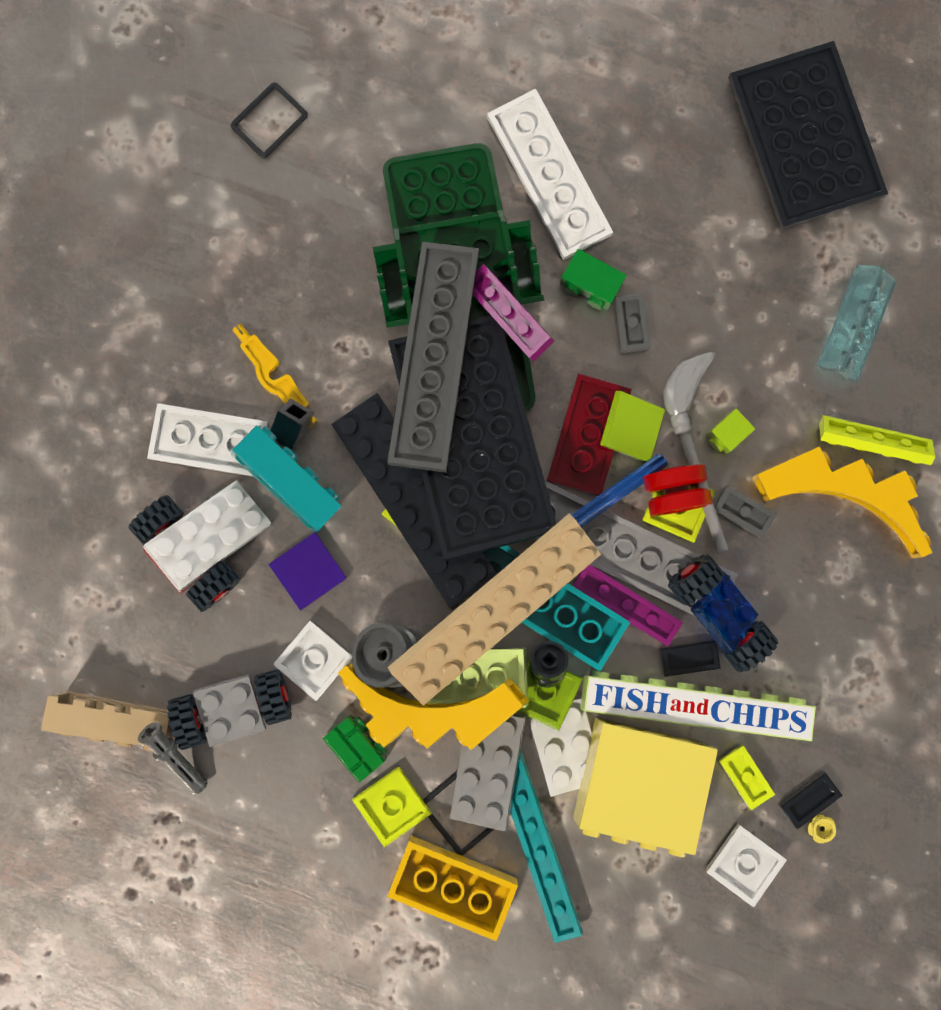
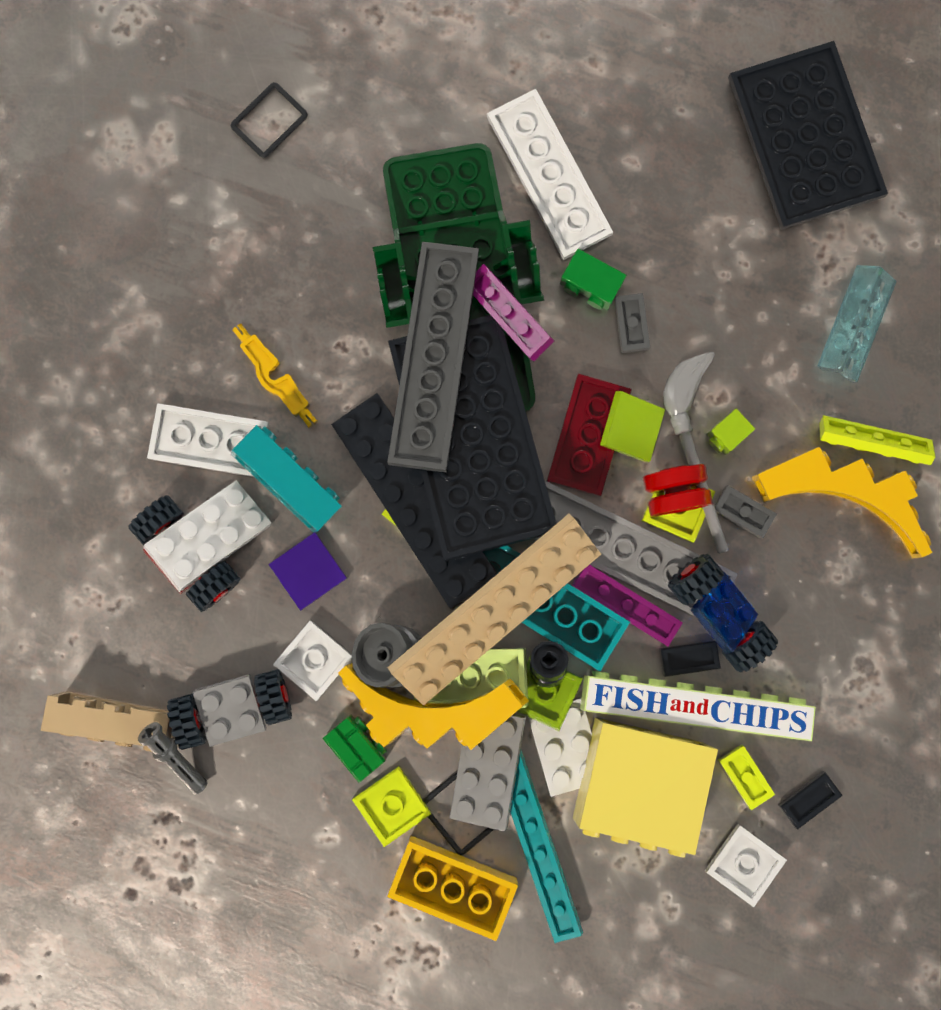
(291, 423): black brick -> none
(619, 490): blue axle -> none
(829, 829): light yellow plate -> none

